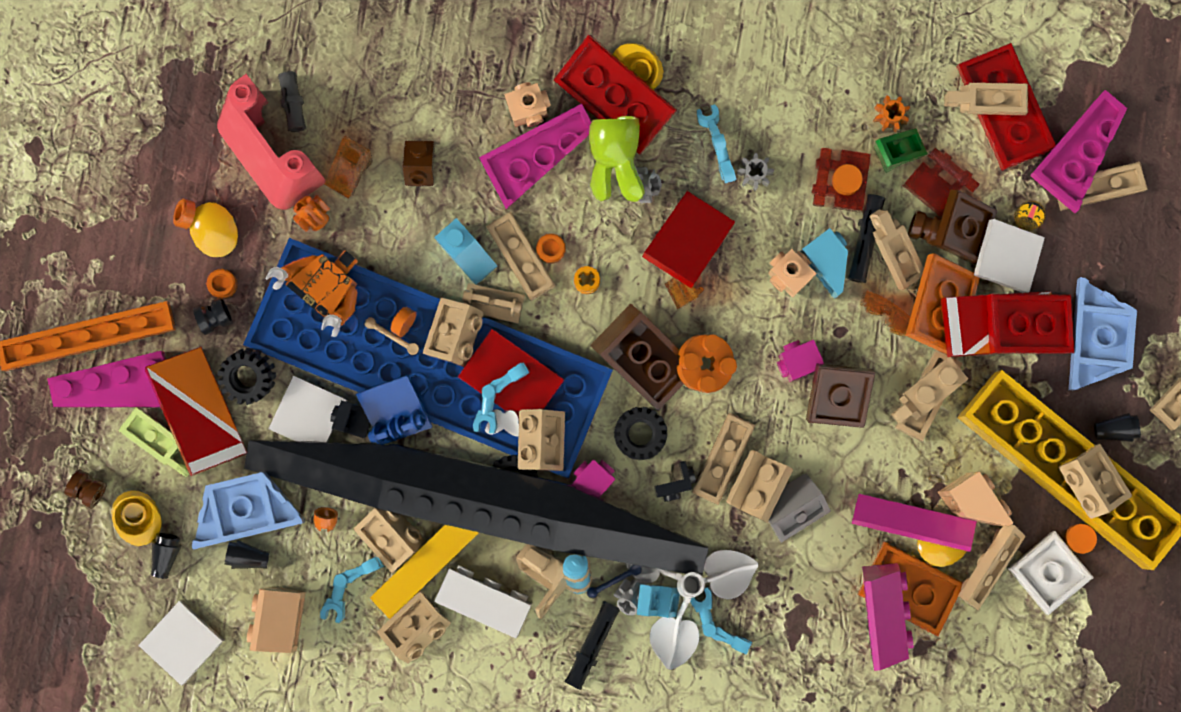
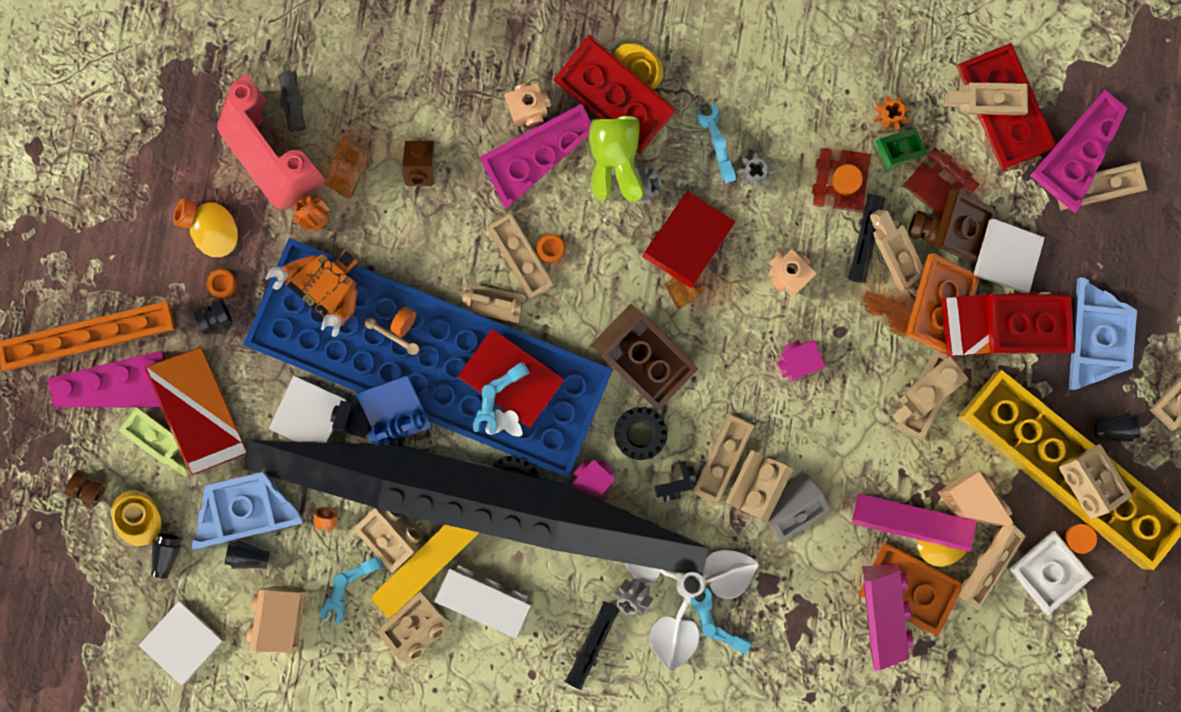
(235, 387): black tyre -> none
(453, 332): tan bracket -> none
(465, 251): medium azure slope -> none
(541, 440): tan bracket -> none
(554, 573): tan piece -> none
(586, 289): light orange bush -> none
(593, 592): dark blue hinge -> none
(658, 601): medium azure slope -> none
(721, 367): orange plate -> none
(828, 260): medium azure slope -> none
(840, 395): reddish brown tile -> none
(1030, 215): tile -> none

